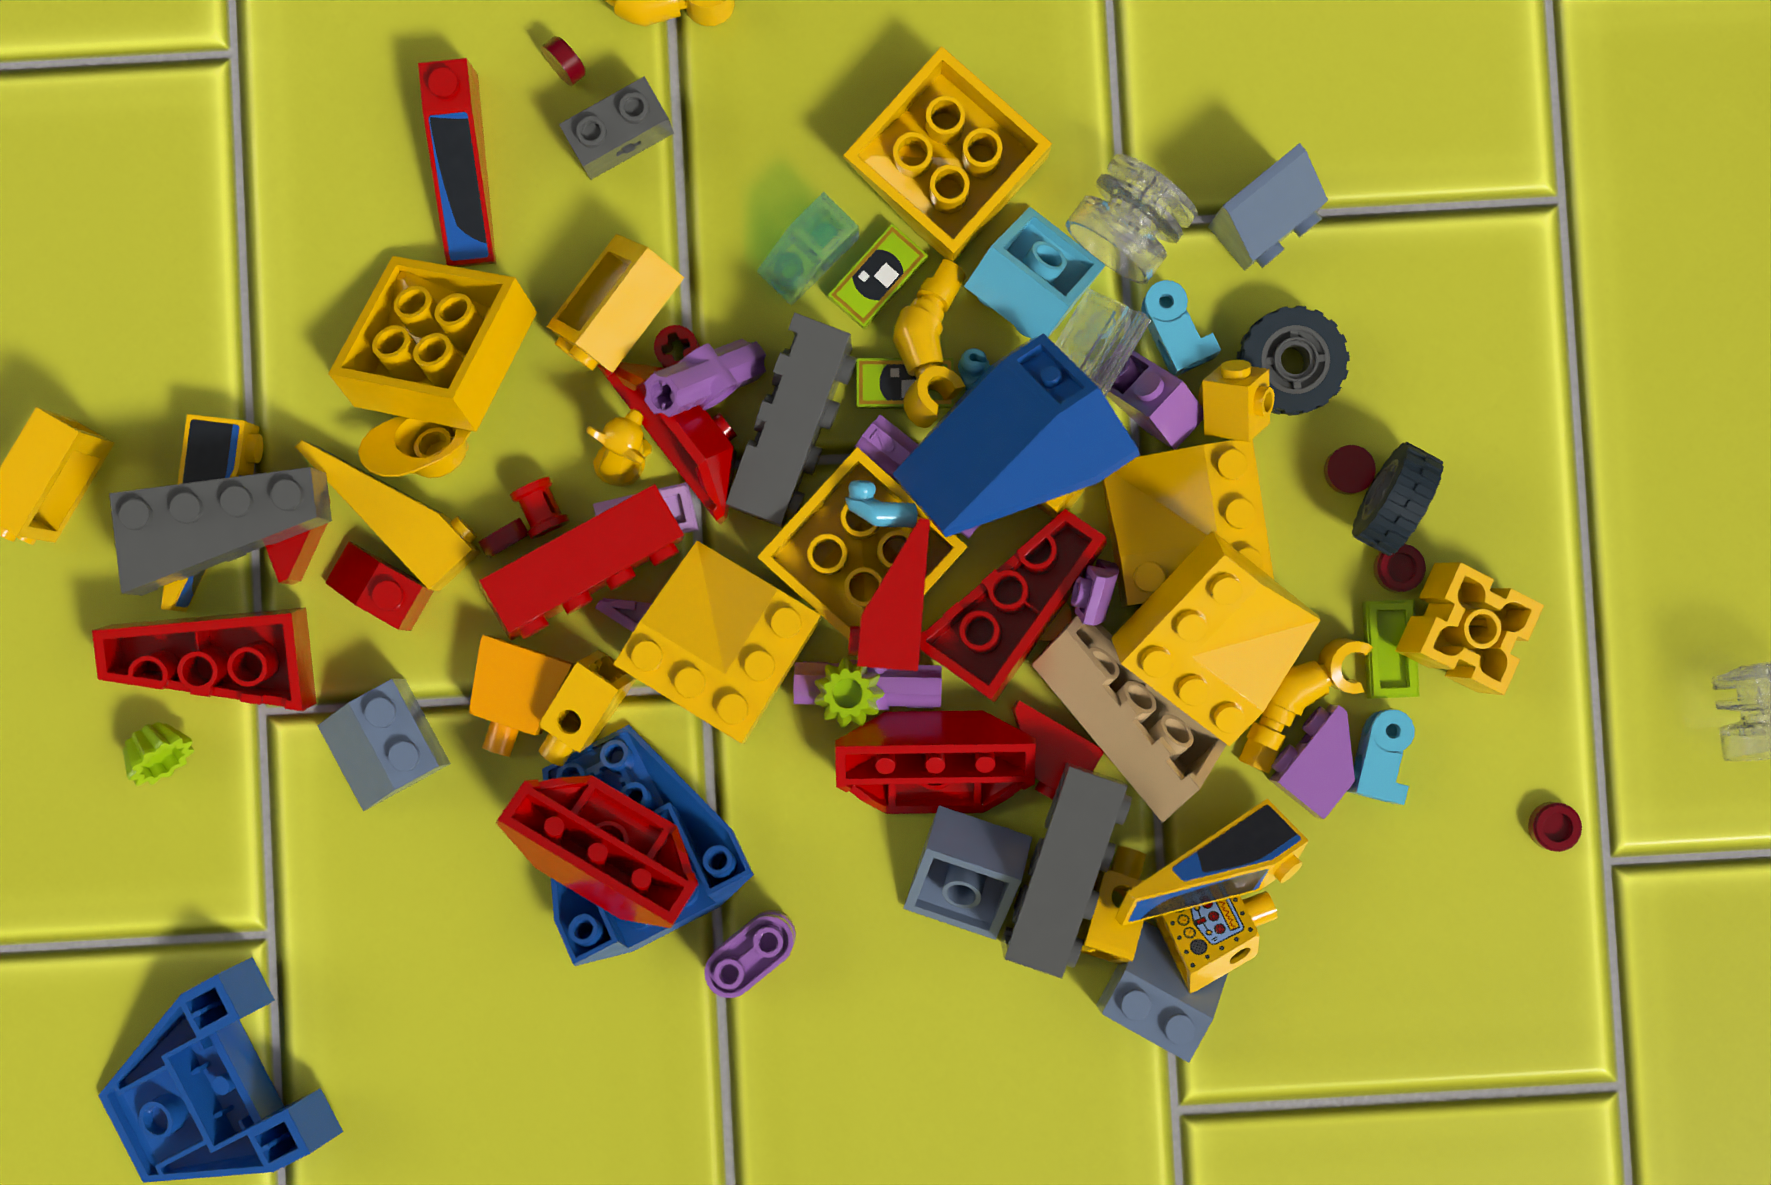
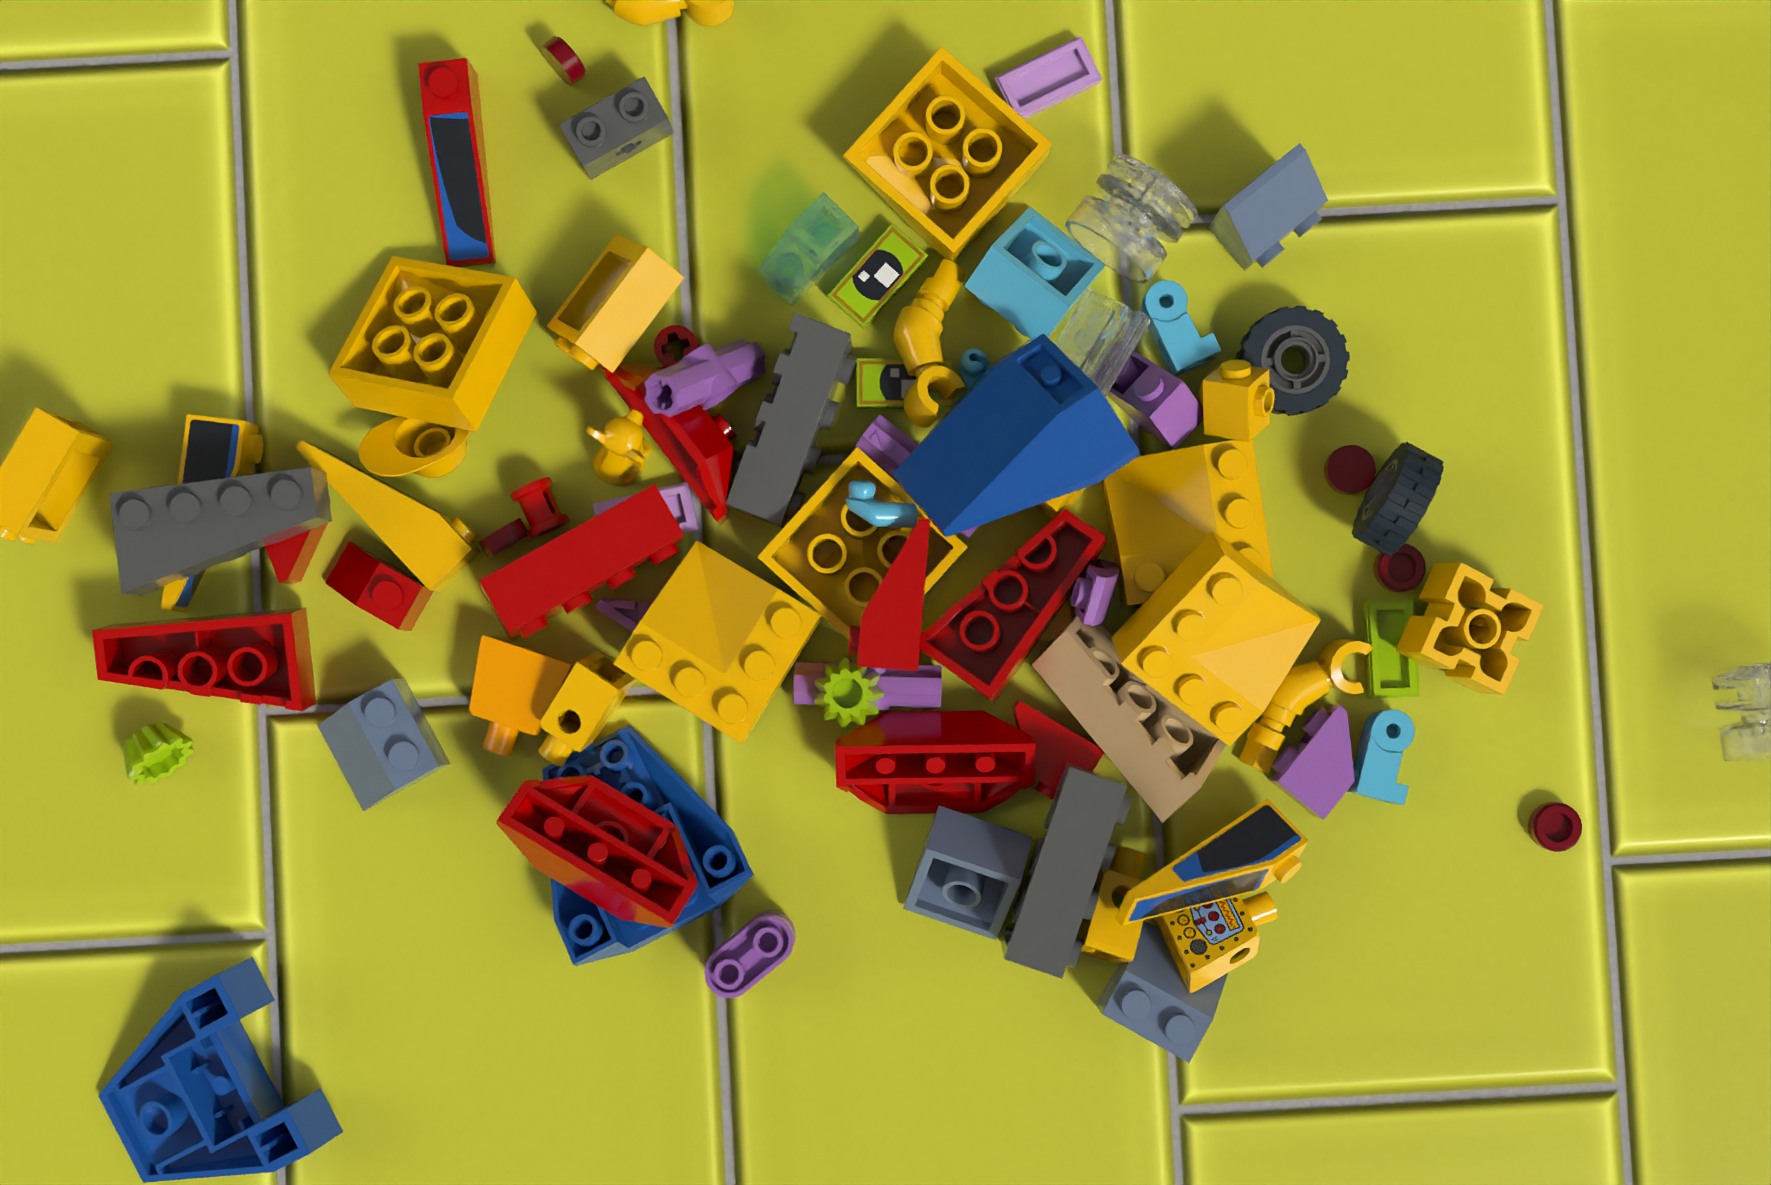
(1048, 79): none -> lavender tile

